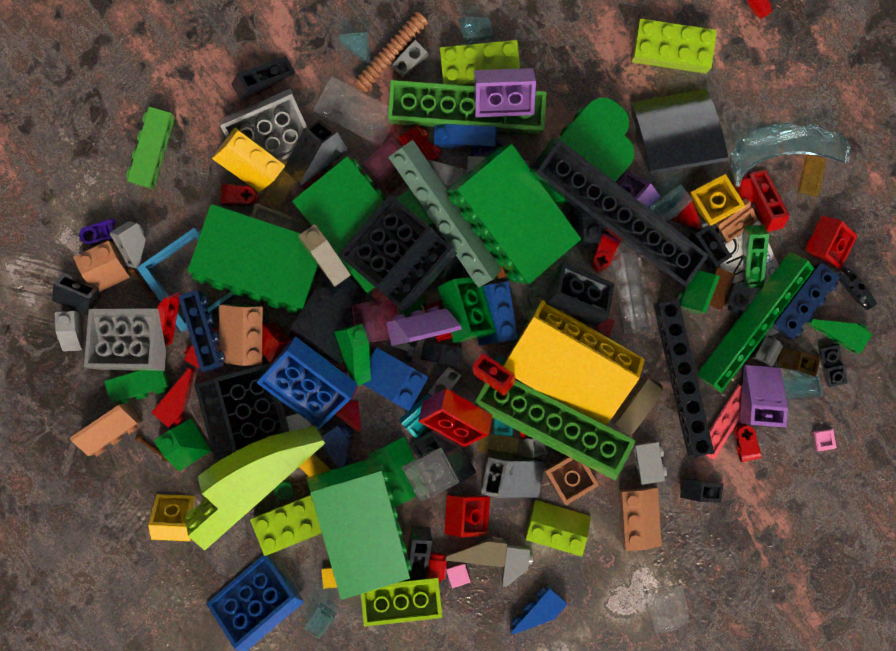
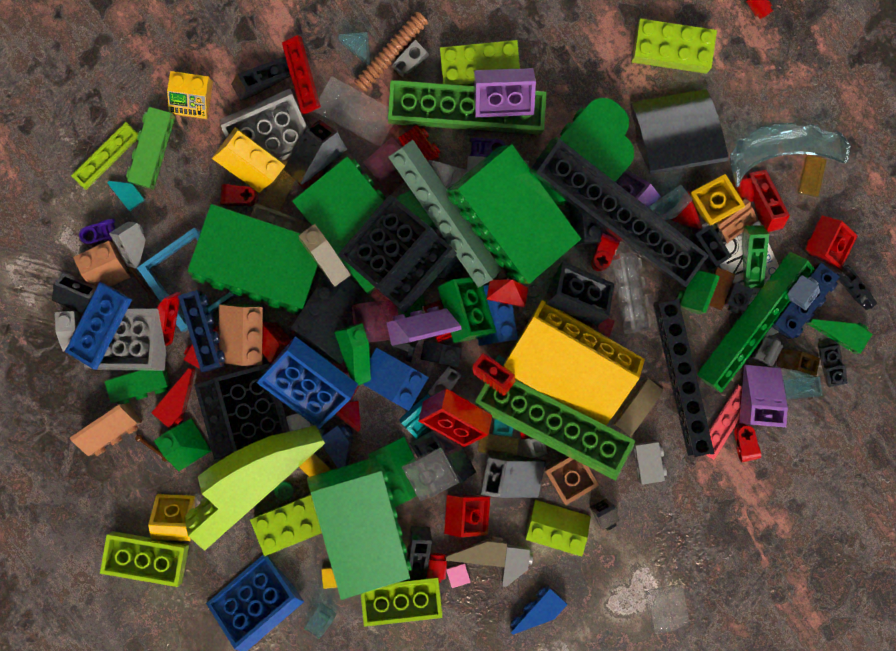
(98, 325): none -> blue tile
(105, 156): none -> lime tile
(127, 194): none -> teal tile
(144, 559): none -> lime brick
(189, 94): none -> yellow slope
(301, 74): none -> red plate
(464, 136): blue slope -> none
(476, 28): clear light blue slope -> none
(507, 292): none -> red slope
(605, 514): none -> black slope
(640, 518): nougat slope -> none
(701, 490): black slope -> none
(804, 292): none -> sand blue brick
(824, 439): bright pink tile -> none

